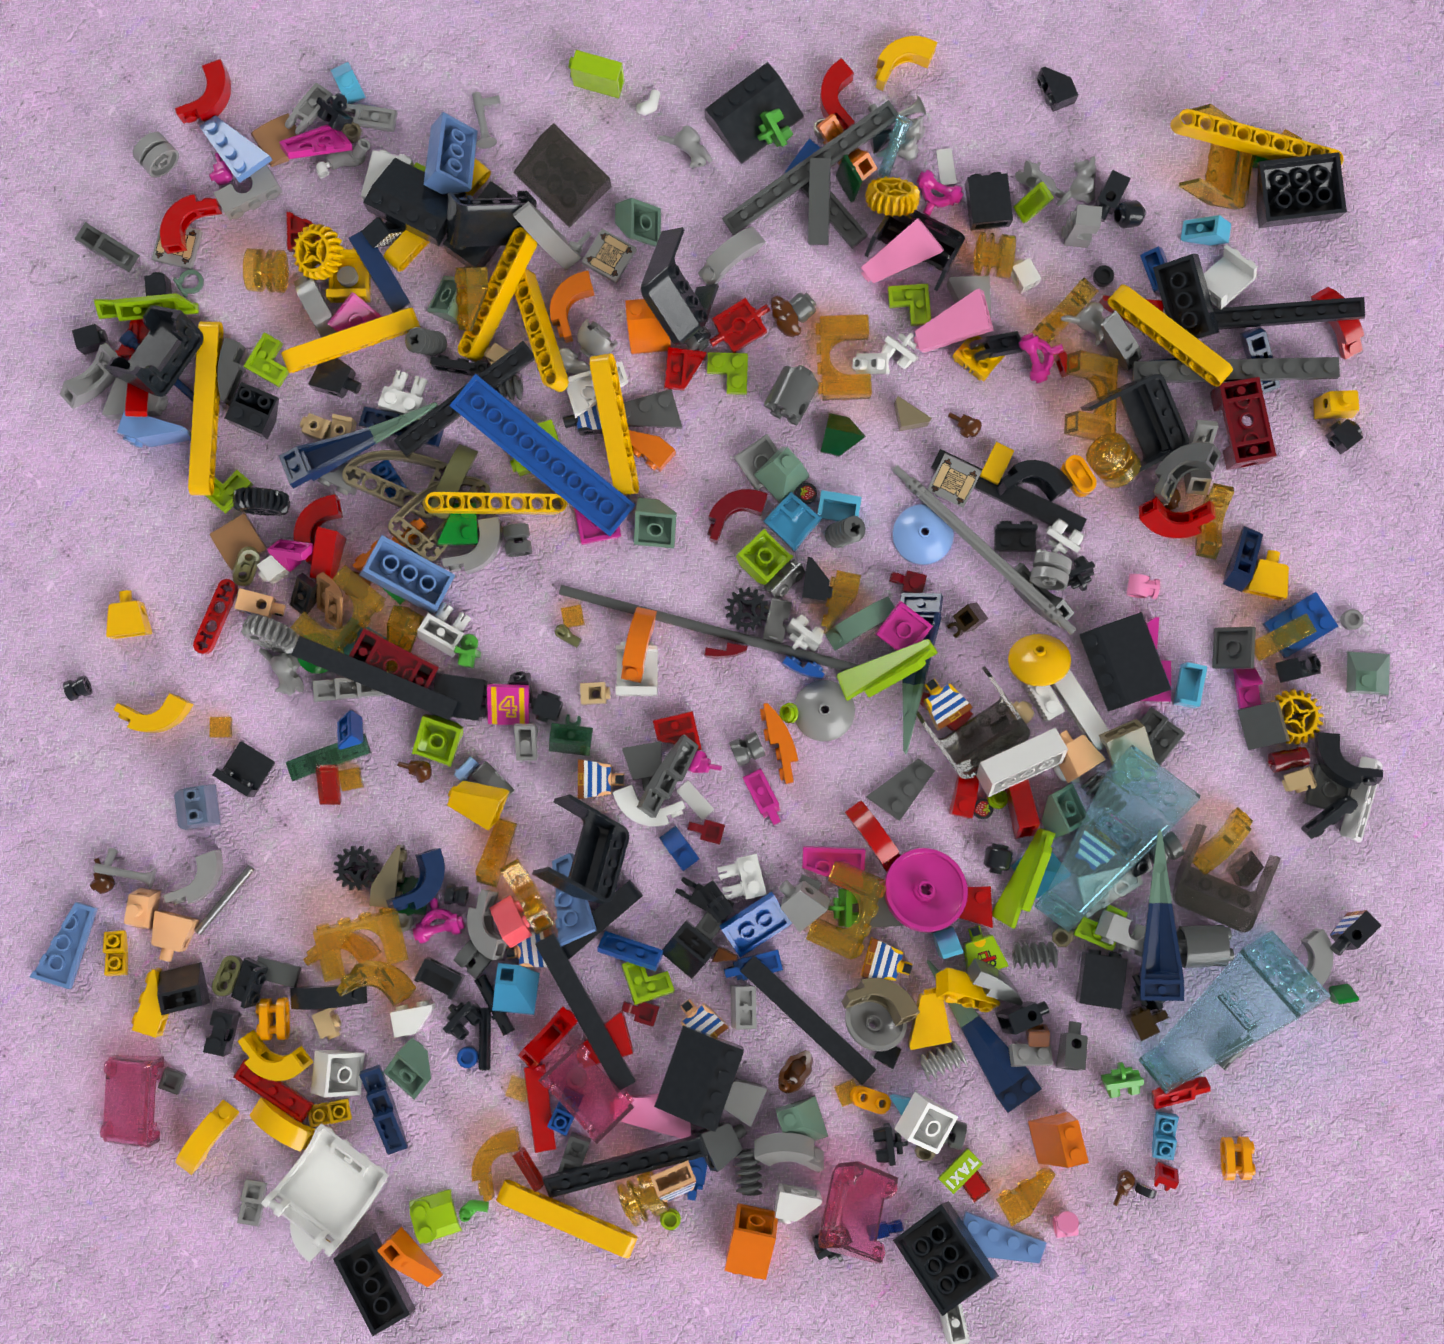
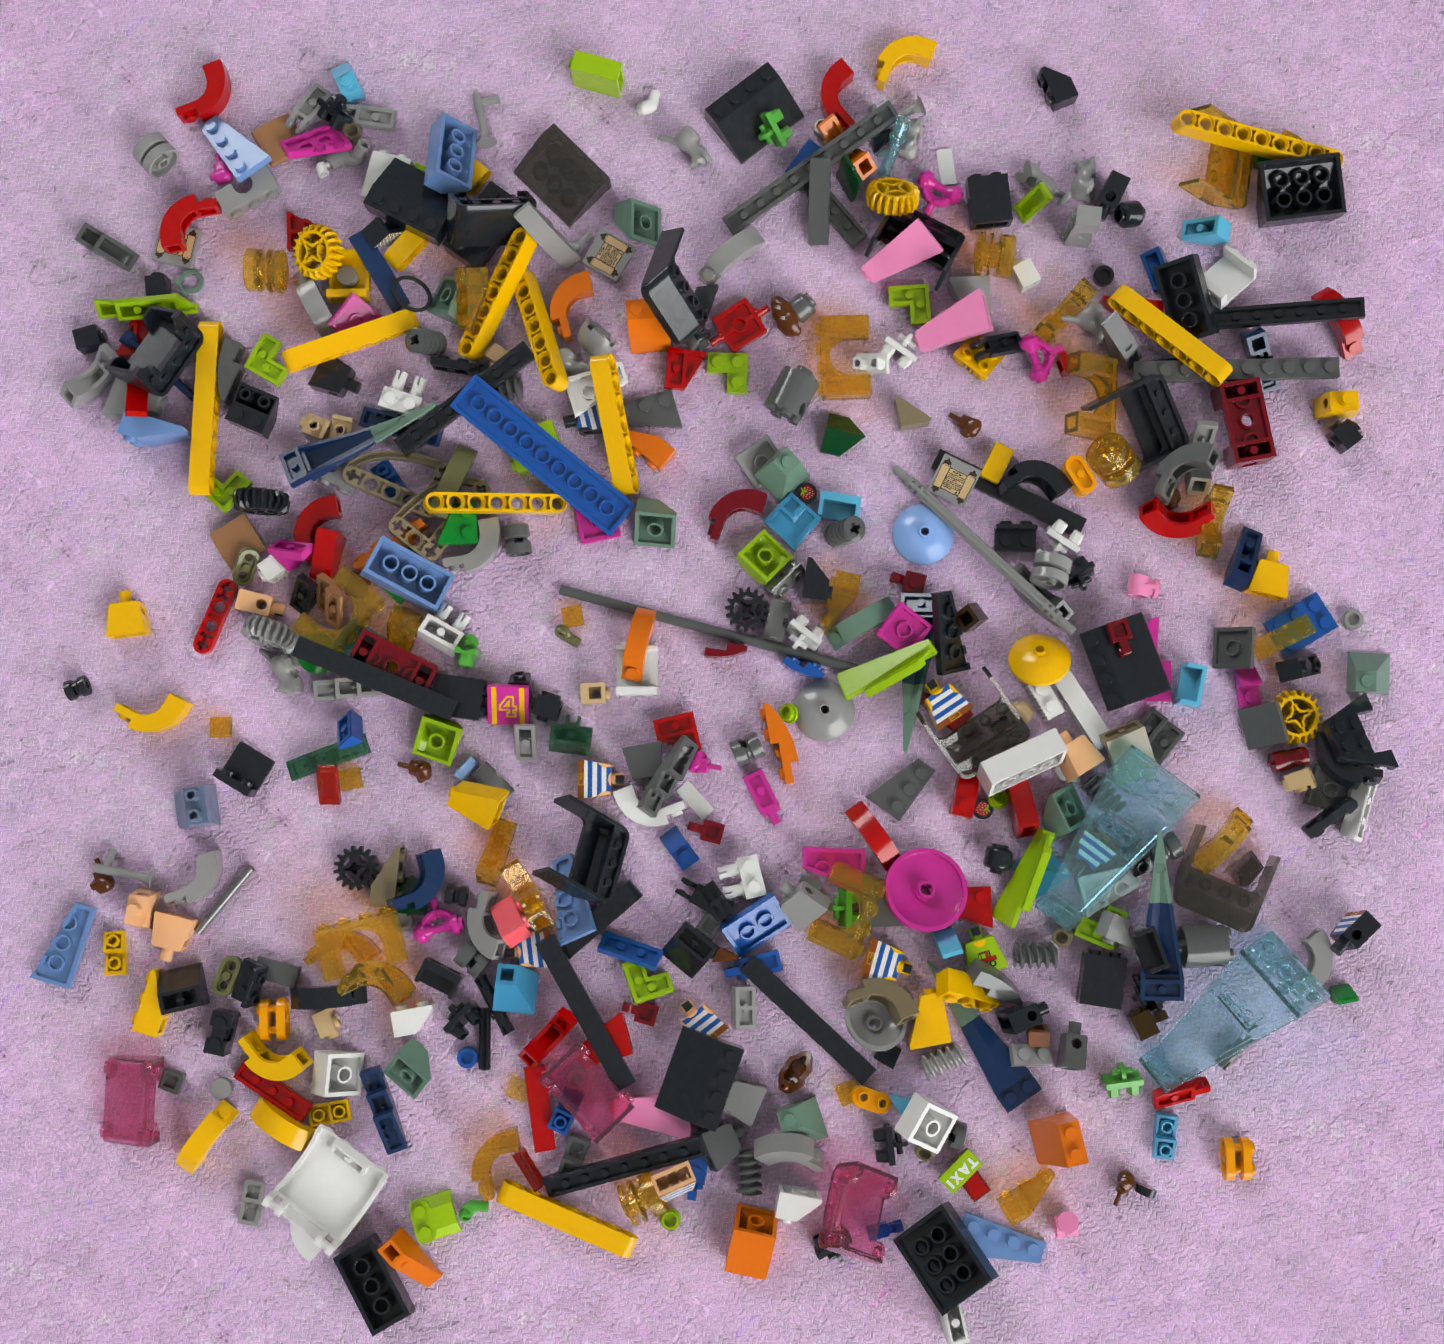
(221, 1088): none -> light grey tile
(419, 282): none -> black tyre
(947, 635): none -> black wing
(1120, 633): none -> dark red plate
(1149, 949): none -> black panel
(1166, 1175): red tile -> none
(1349, 738): none -> black wing

